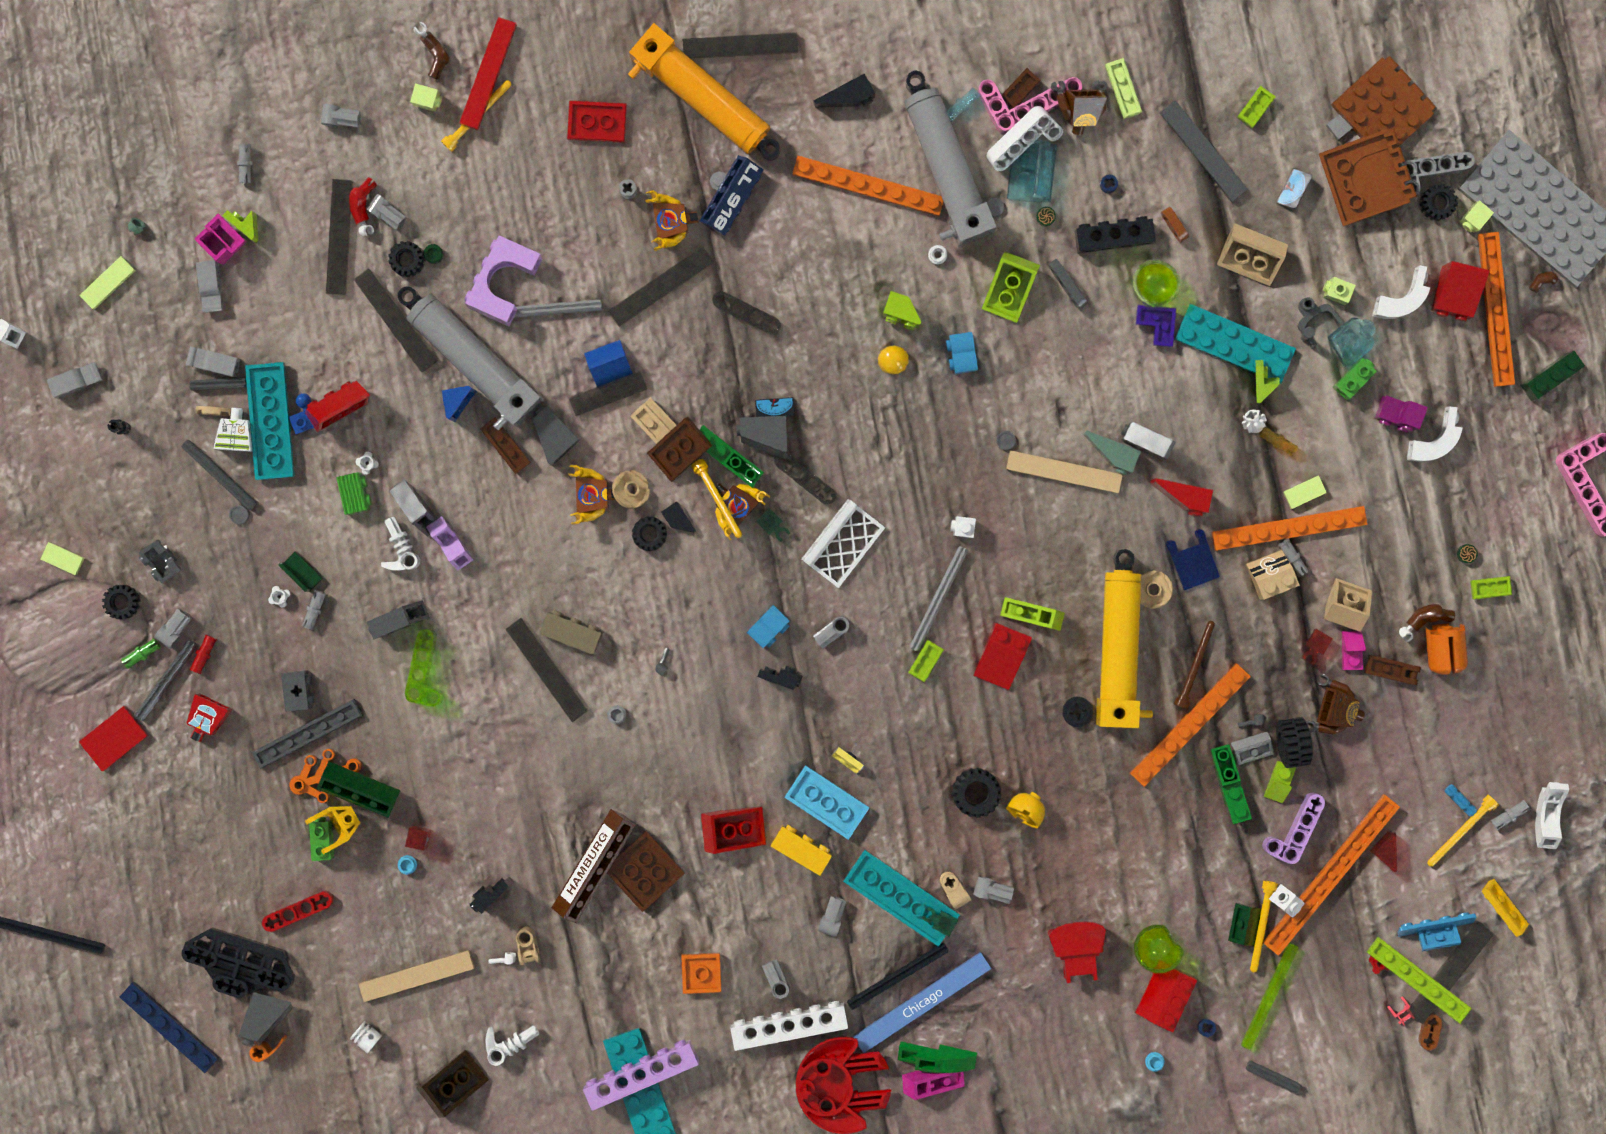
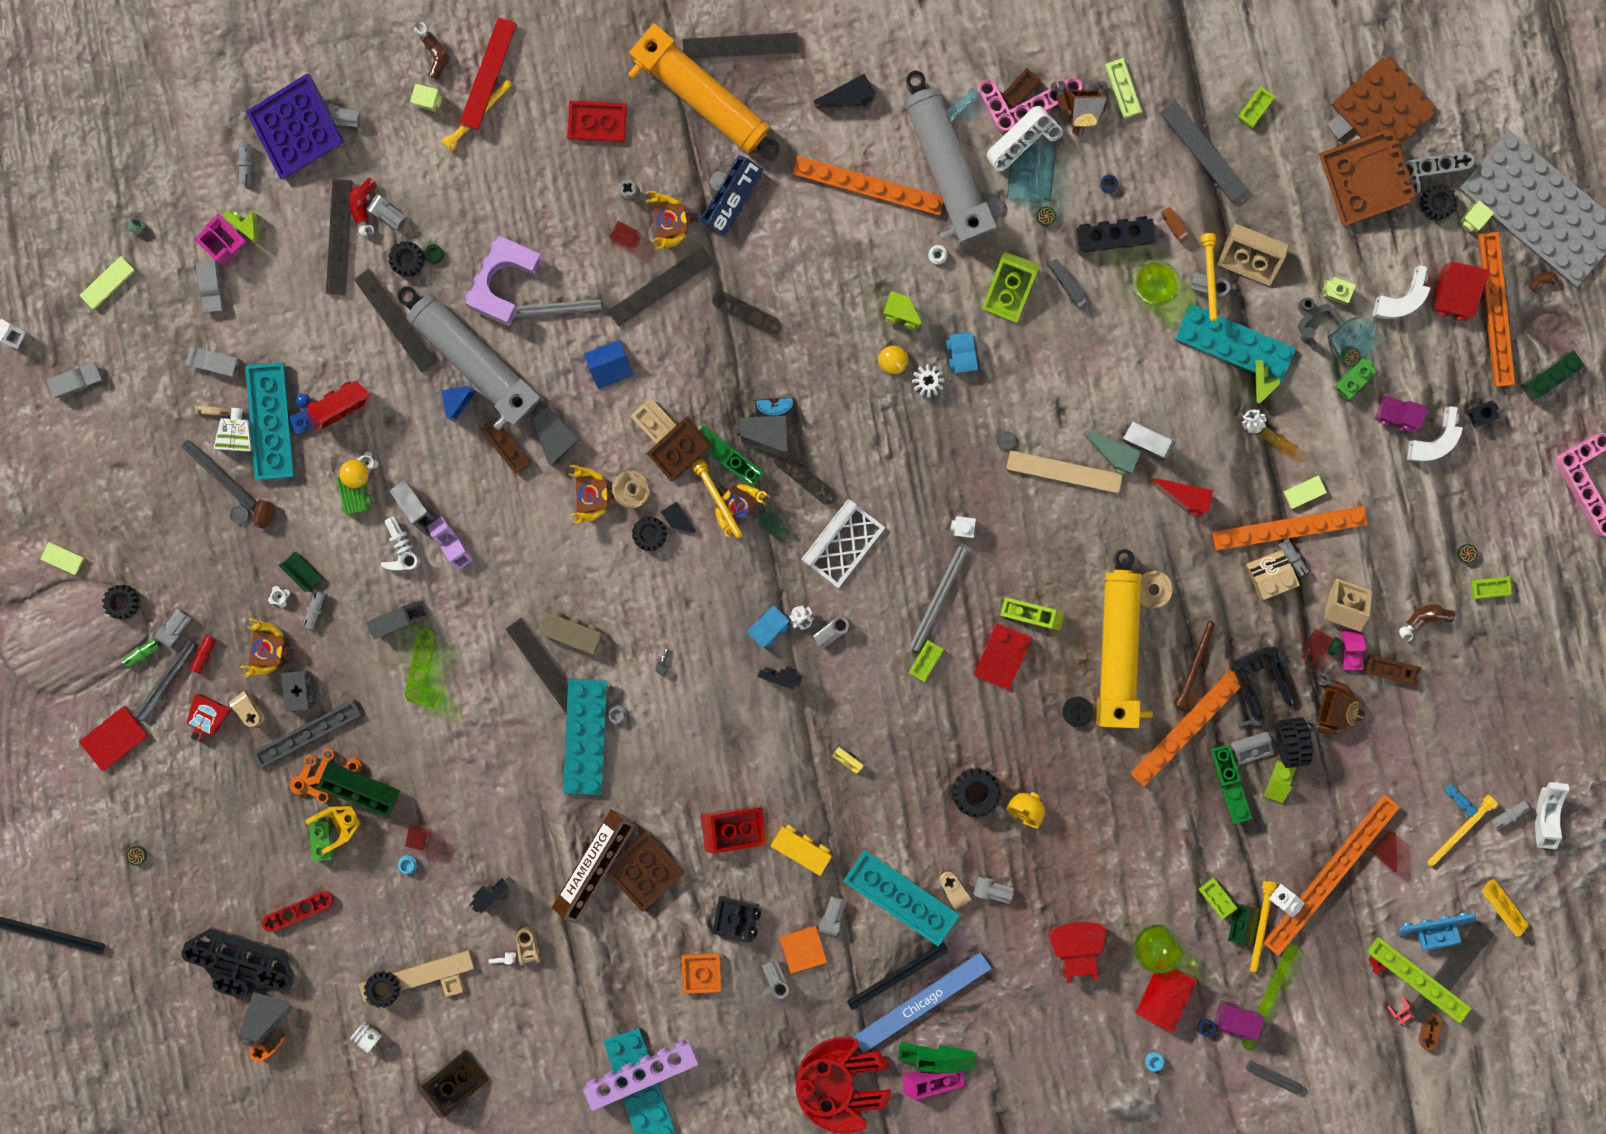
(119, 426): black pin -> none
(136, 855): none -> tile
(160, 560): dark grey cylinder -> none
(169, 1027): dark blue plate -> none
(217, 384): dark grey axle -> none
(245, 707): none -> tan piece
(263, 514): none -> reddish brown brick
(267, 649): none -> torso
(295, 126): none -> dark purple plate
(353, 474): none -> yellow hair
(378, 1000): none -> black tyre
(452, 985): none -> tan tile
(509, 1047): white piece -> none
(585, 736): none -> teal plate
(608, 393): clear smoke tile -> none
(625, 236): none -> clear red brick
(736, 919): none -> black plate
(800, 1030): white brick -> none
(801, 617): none -> white gear
(803, 949): none -> orange tile
(827, 802): medium azure plate -> none
(931, 387): none -> white gear
(943, 922): clear green plate -> none
(1163, 321): dark purple plate -> none
(1195, 563): clear blue flag -> none
(1200, 284): none -> light grey piece
(1208, 242): none -> yellow piece
(1218, 898): none -> lime plate
(1234, 1019): none -> magenta brick
(1254, 658): none -> black piece
(1294, 189): slope -> none
(1297, 826): lavender beam -> none
(1333, 647): none -> dark green tile
(1350, 356): none -> tile
(1446, 649): orange cylinder -> none
(1476, 417): none -> black brick

